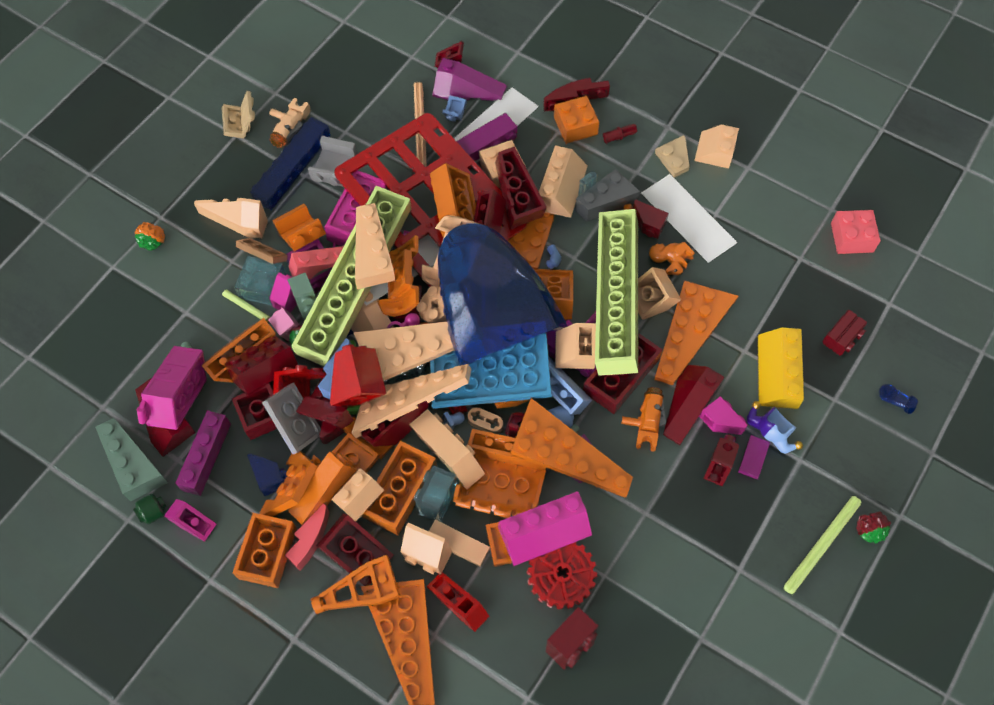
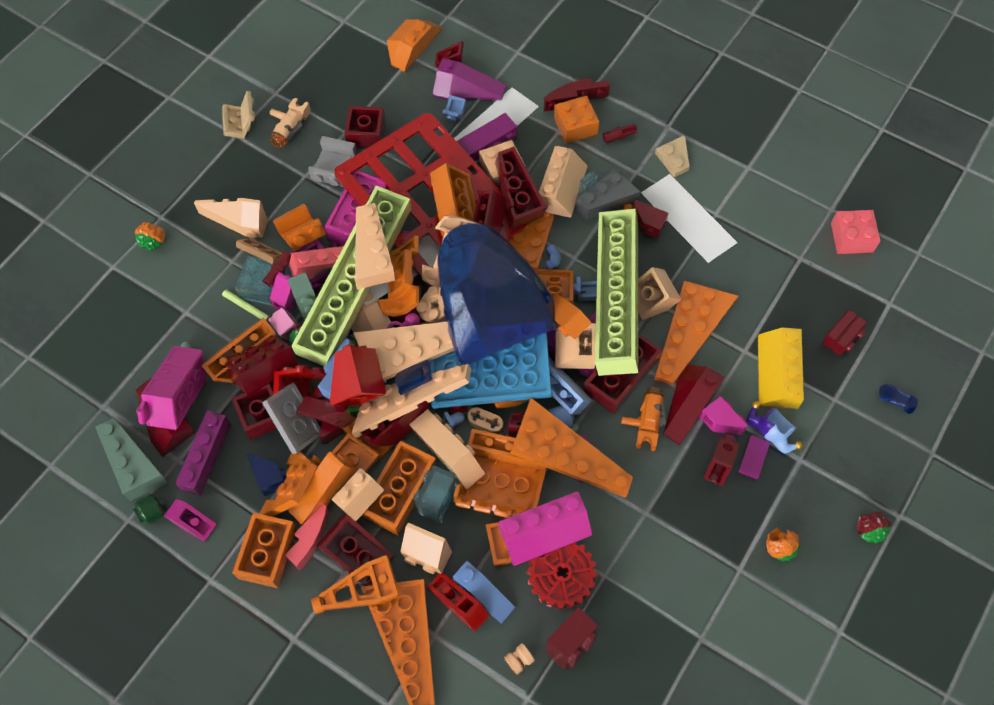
(277, 267): none -> dark red pin
(290, 163): clear blue brick -> none
(365, 125): none -> dark red brick
(410, 41): none -> orange wedge
(413, 377): none -> clear blue piece
(419, 110): light nougat axle -> none
(461, 544): light nougat tile -> none
(483, 591): none -> medium blue slope
(524, 656): none -> light nougat wheel
(569, 317): none -> orange slope
(585, 290): none -> medium blue bracket
(674, 253): orange animal -> none
(717, 146): light nougat slope -> none
(783, 546): none -> orange piece
(822, 545): yellowish green axle -> none

